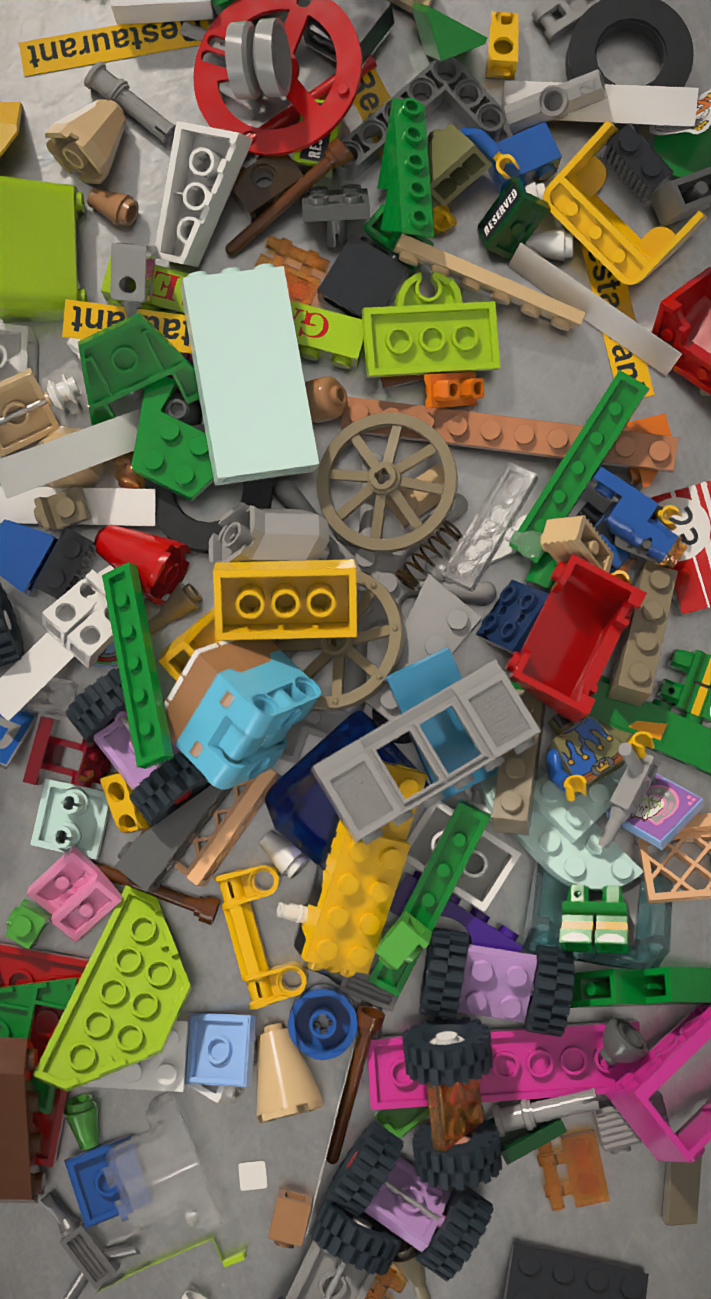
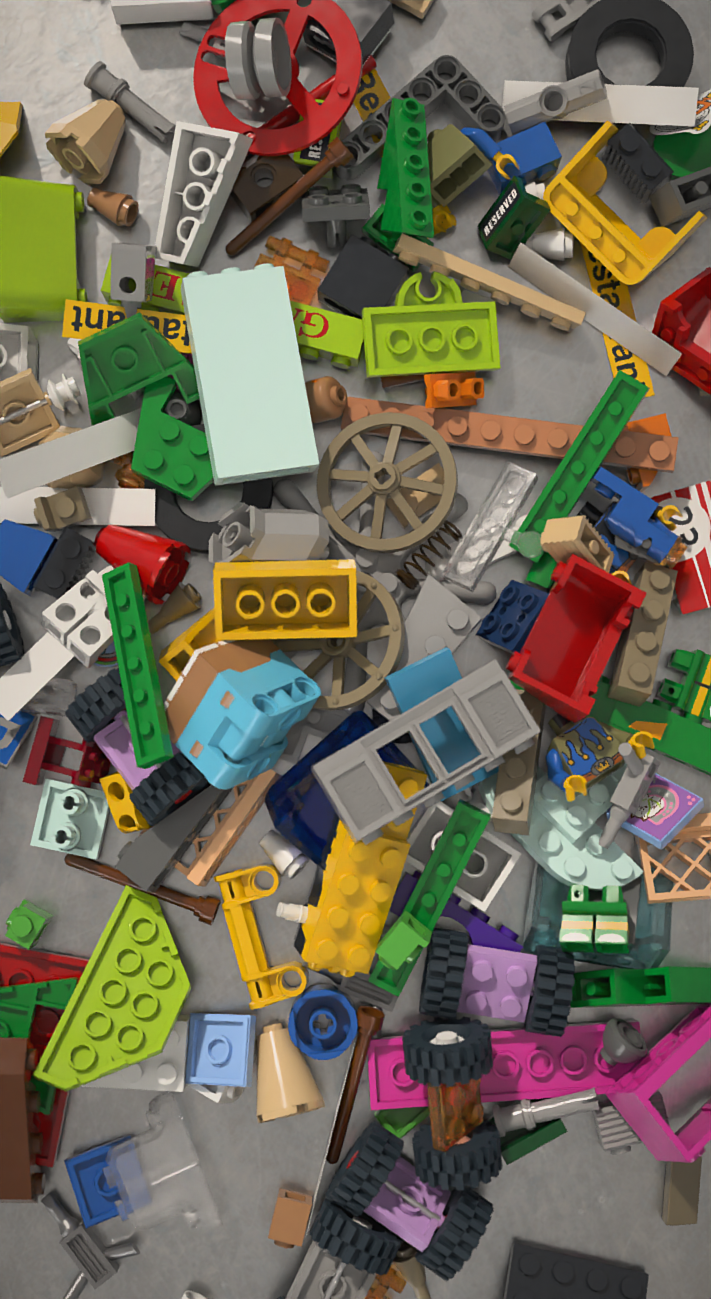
(74, 893): bright pink slope -> none
(83, 1120): bright green cone -> none
(103, 45): yellow sticker -> none
(227, 1261): lime piece -> none
(252, 1175): white sticker -> none
(442, 35): green slope -> none
(502, 45): yellow leg -> none
(584, 1170): clear orange plate -> none

